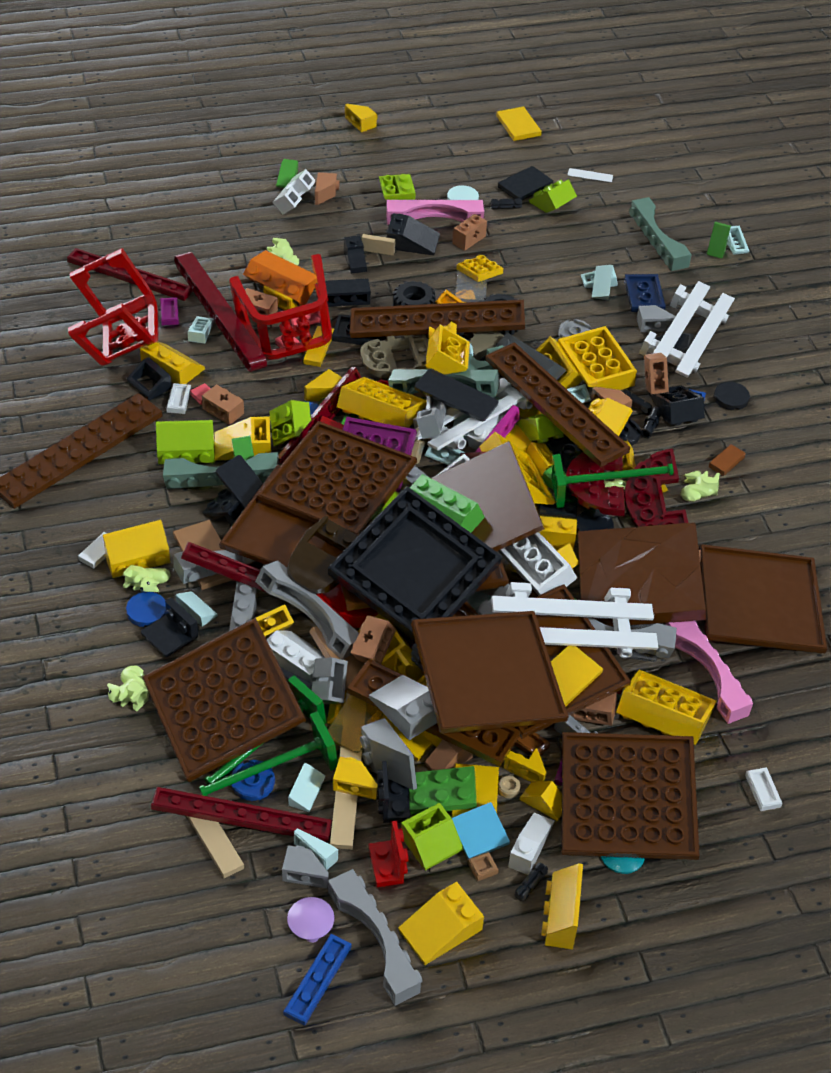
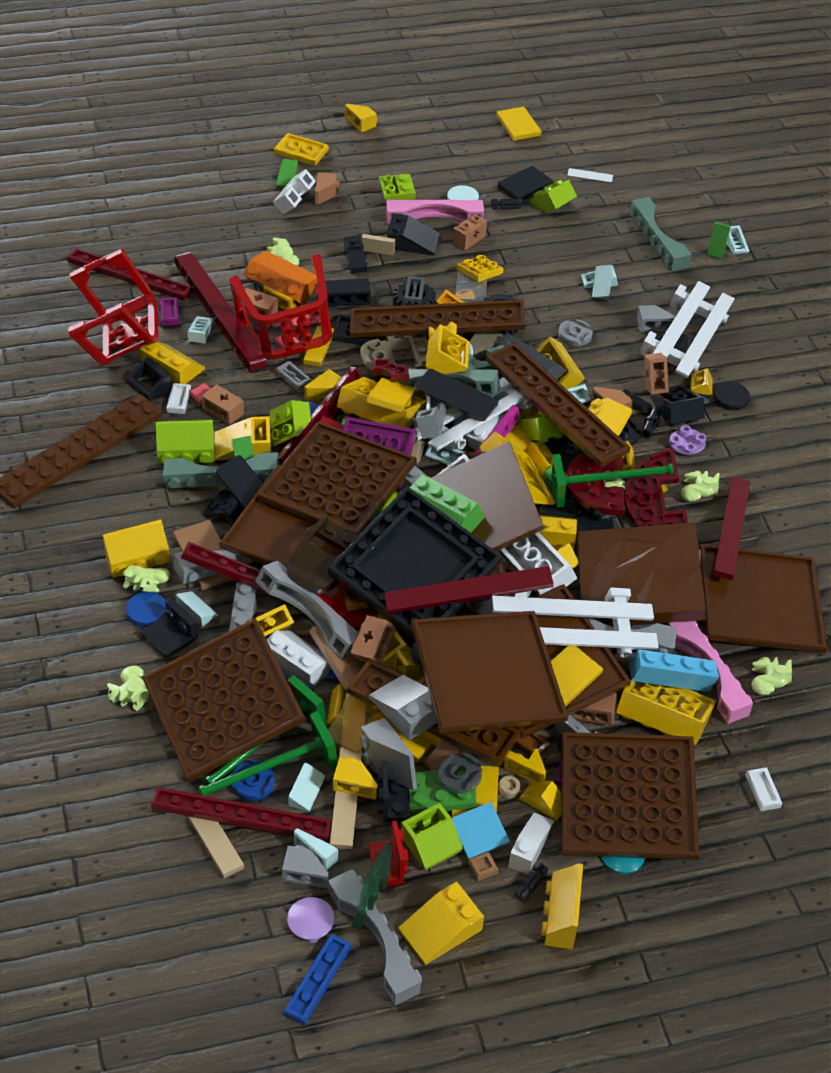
(94, 553): white tile -> none
(290, 376): none -> light grey tile
(301, 149): none -> yellow tile
(330, 679): light grey piece -> none
(375, 882): none -> clear green slope
(391, 370): none -> dark red tile
(391, 395): none -> yellow tile
(413, 298): none -> dark grey tile
(462, 783): none -> dark grey tile
(468, 589): none -> dark red tile
(599, 359): yellow slope -> none
(643, 290): dark blue plate -> none
(673, 670): none -> medium azure brick
(687, 440): none -> lavender dish
(702, 382): none -> yellow slope
(727, 460): dark orange tile -> none
(731, 528): none -> dark red tile
(775, 675): none -> yellowish green animal

